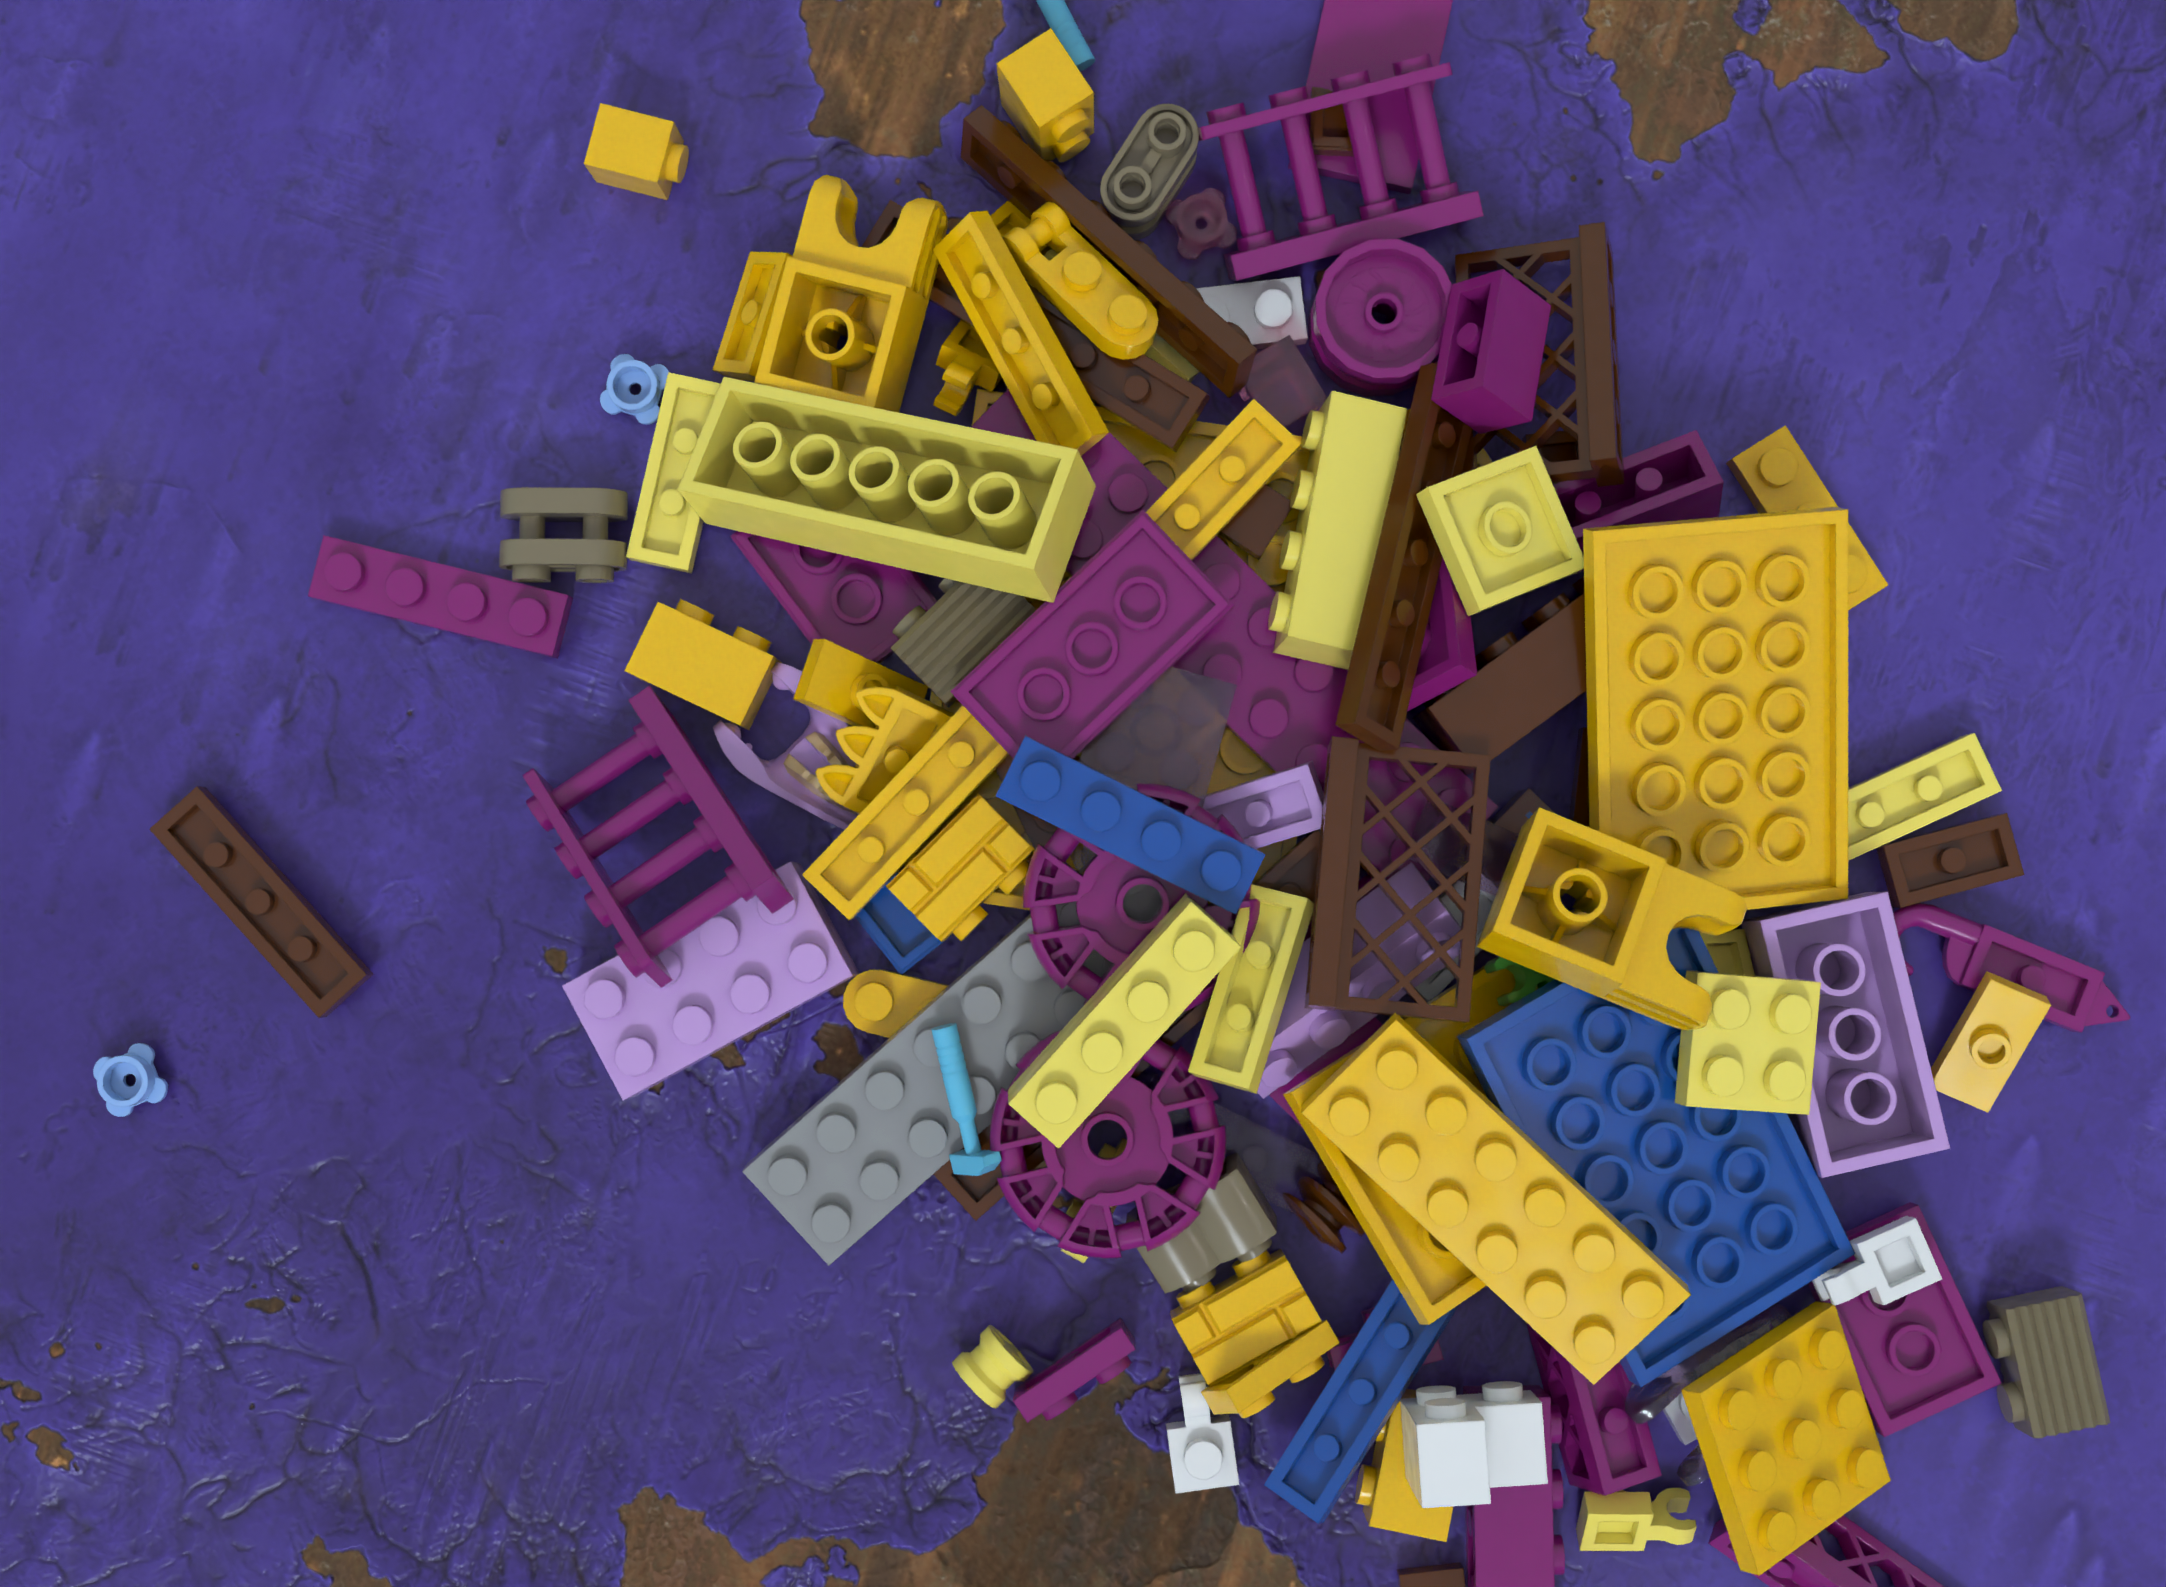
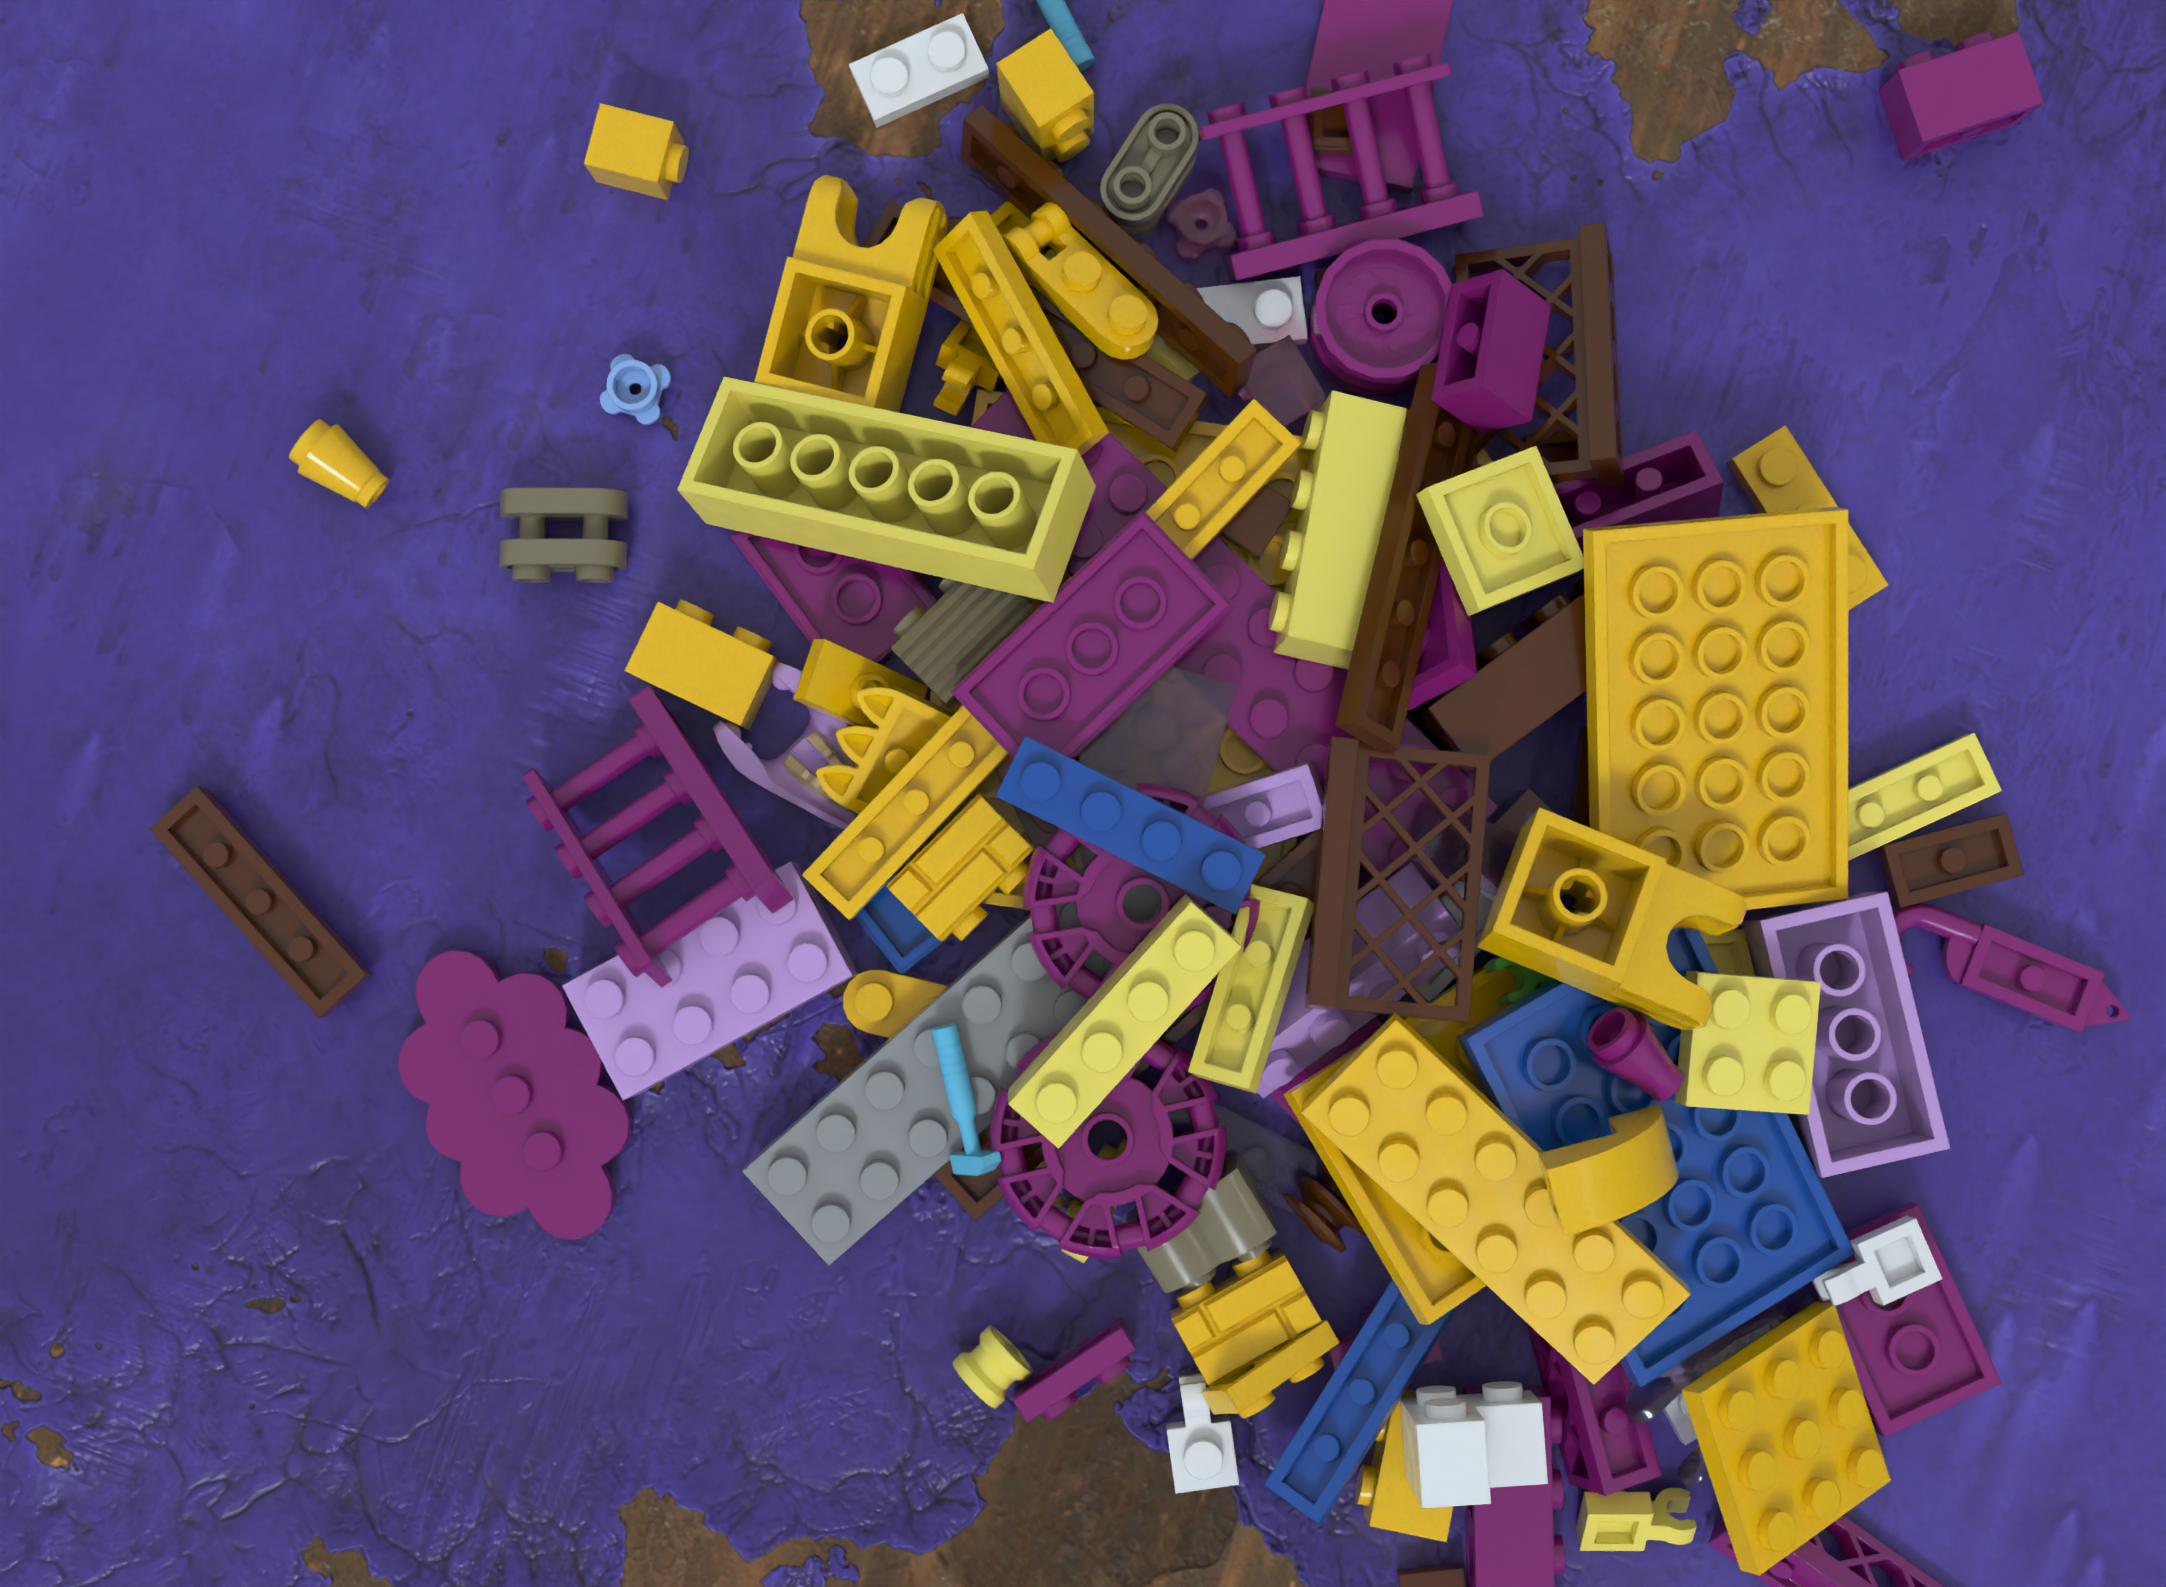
(112, 1084): light blue plate -> none
(337, 463): none -> yellow cone
(440, 596): magenta plate -> none
(515, 1094): none -> magenta plate
(665, 524): light yellow plate -> none
(750, 316): yellow plate -> none
(919, 70): none -> white plate
(1610, 1174): none -> yellow brick
(1631, 1050): none -> magenta cone
(1960, 94): none -> magenta brick
(1988, 1041): yellow plate -> none
(2046, 1362): dark tan brick -> none

